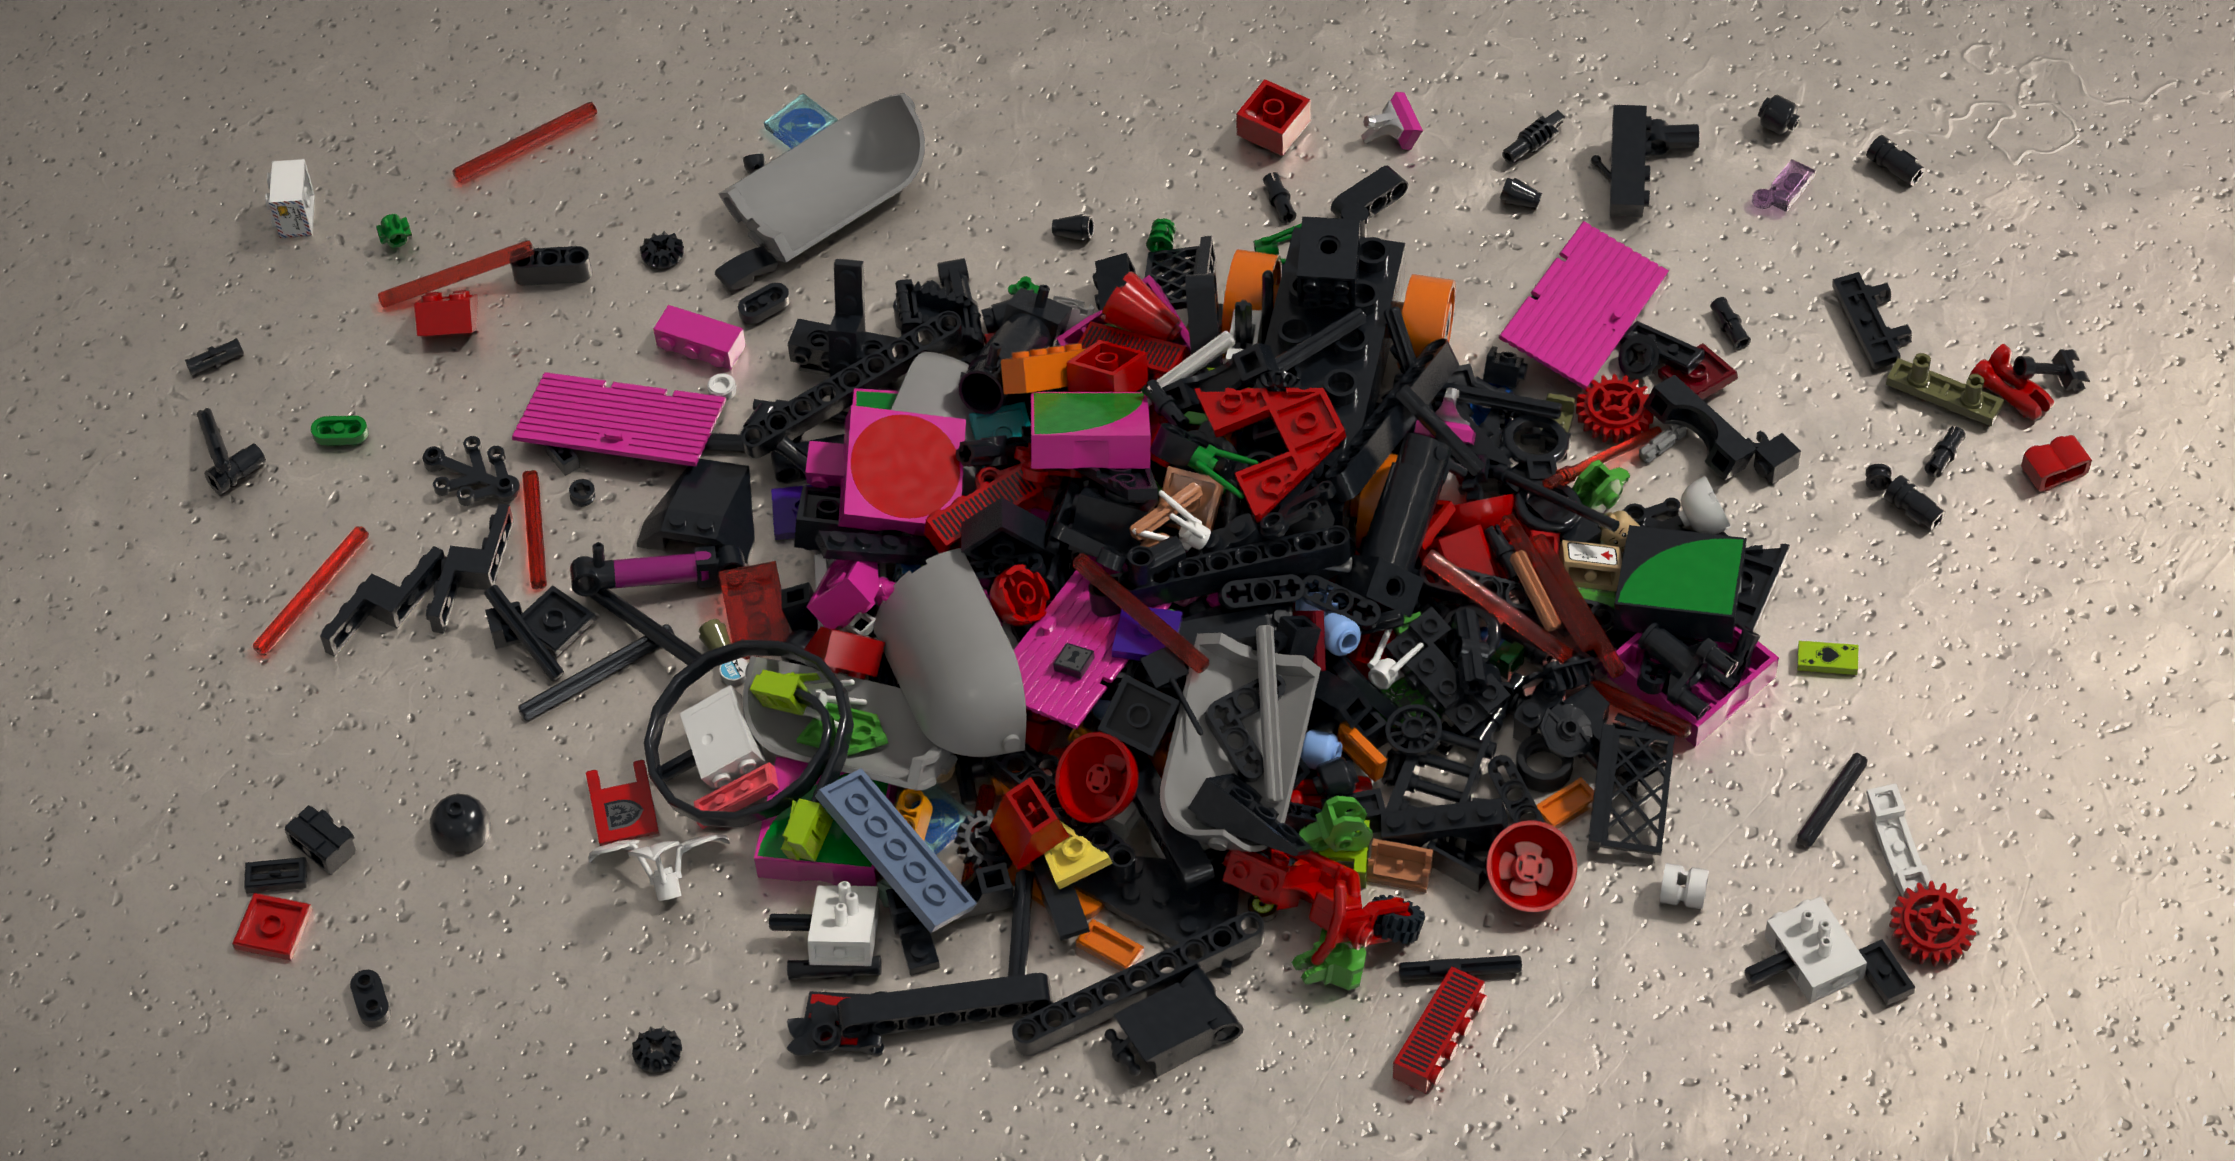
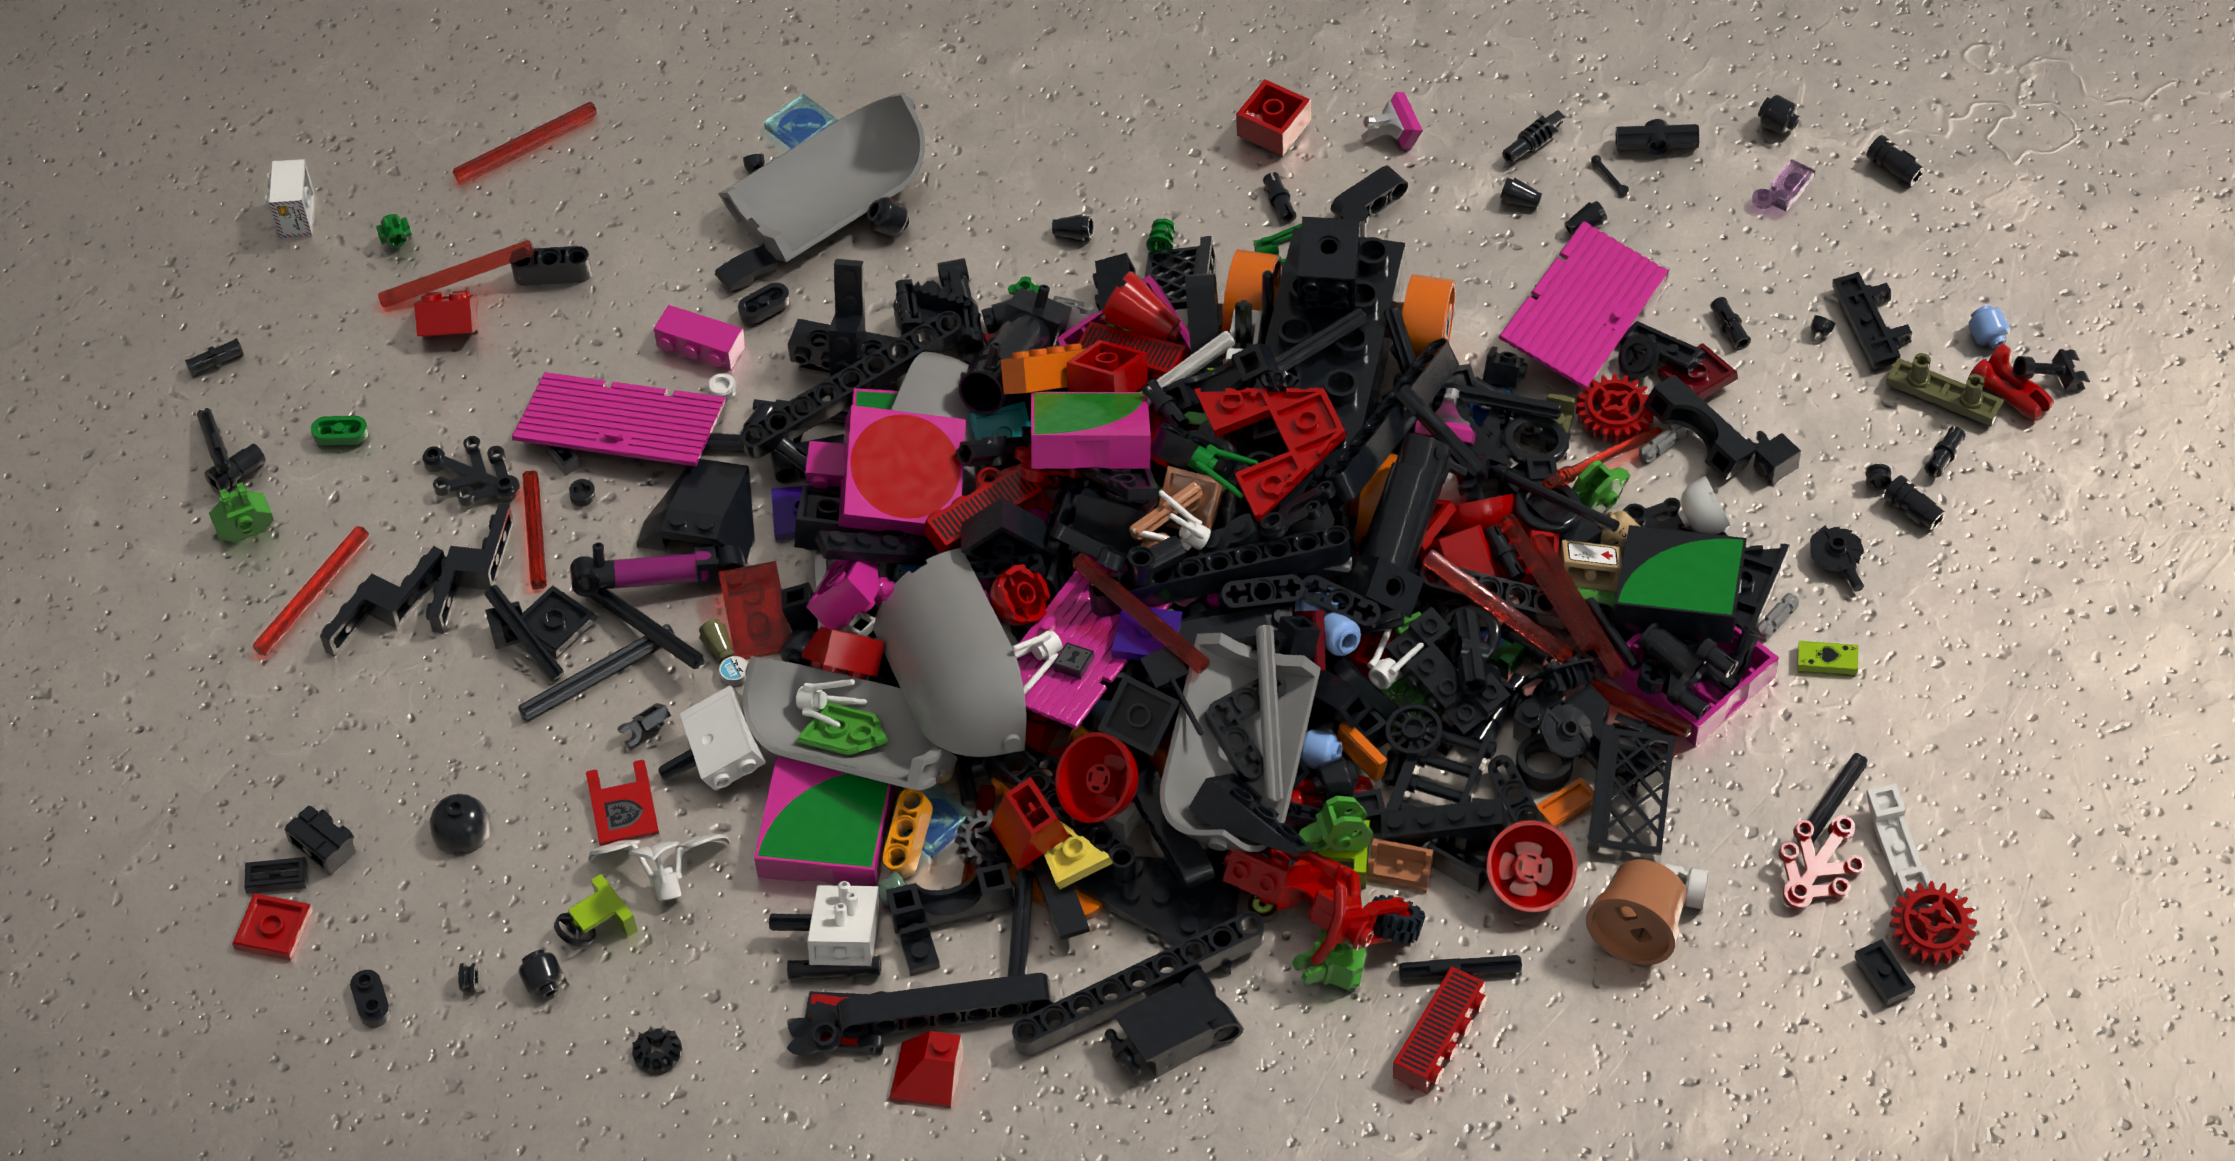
(240, 514): none -> bright green hinge
(468, 976): none -> black bush
(541, 973): none -> black head
(593, 912): none -> lime piece
(649, 719): none -> black plate
(662, 258): black gear -> none
(741, 791): coral tile -> none
(783, 692): black piece -> none
(888, 216): none -> black head
(896, 850): sand blue plate -> none
(928, 1069): none -> red slope
(1043, 647): none -> white plant
(1109, 946): orange tile -> none
(1535, 591): nougat axle -> none
(1591, 213): none -> black cone
(1613, 635): none -> black bar
(1628, 160): black brick -> none
(1638, 913): none -> nougat piece
(1777, 616): none -> light grey axle
(1812, 949): white piece -> none
(1817, 864): none -> plant
(1822, 324): none -> black hinge
(1838, 552): none -> black piece
(1989, 326): none -> light blue head
(2056, 462): red brick -> none

